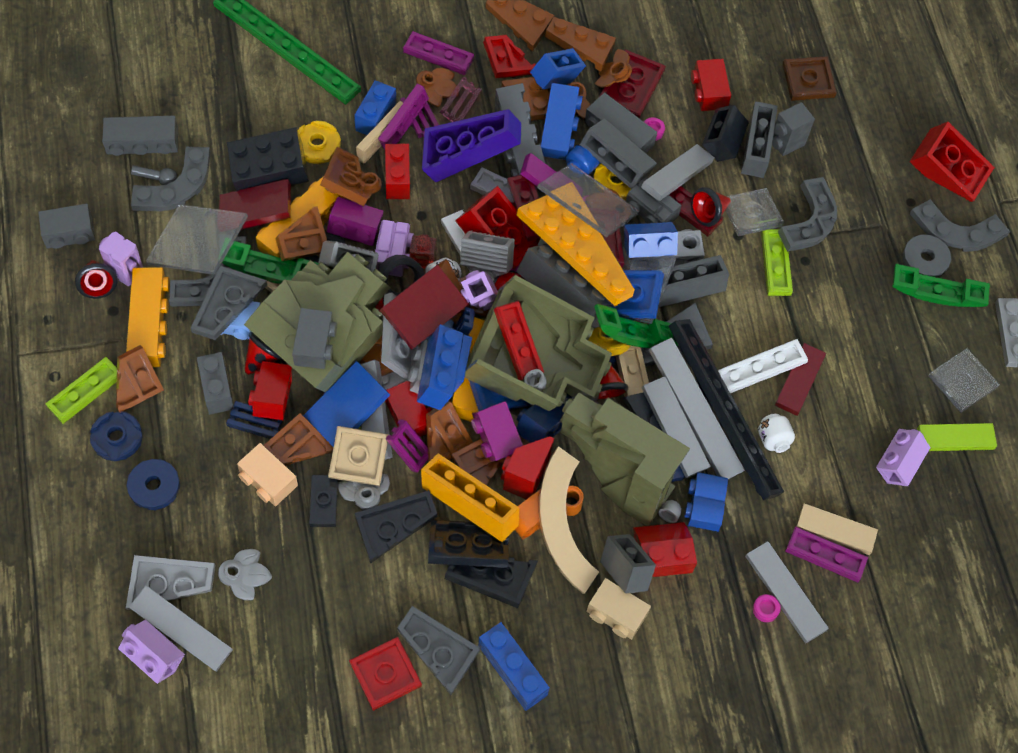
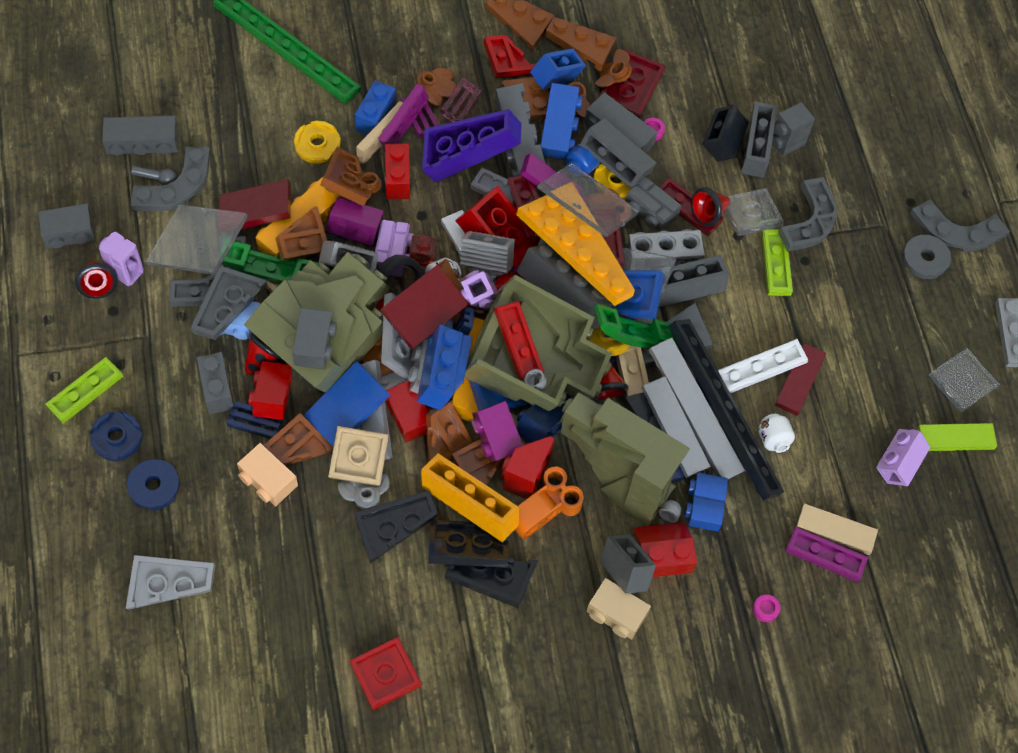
(135, 379): dark orange wing -> none
(147, 312): light orange brick -> none
(150, 651): lavender brick -> none
(181, 628): light grey tile -> none
(249, 573): light grey plate -> none
(268, 159): black brick -> none
(323, 501): black plate -> none
(395, 444): magenta tile -> none
(438, 53): magenta tile -> none
(438, 647): dark grey wing -> none
(513, 666): blue brick -> none
(555, 524): tan tile -> none
(650, 239): brick -> none
(677, 172): light grey tile -> none
(711, 84): red brick -> none
(787, 591): light grey tile -> none
(809, 78): reddish brown tile -> none
(938, 290): green slope -> none
(952, 161): red slope -> none

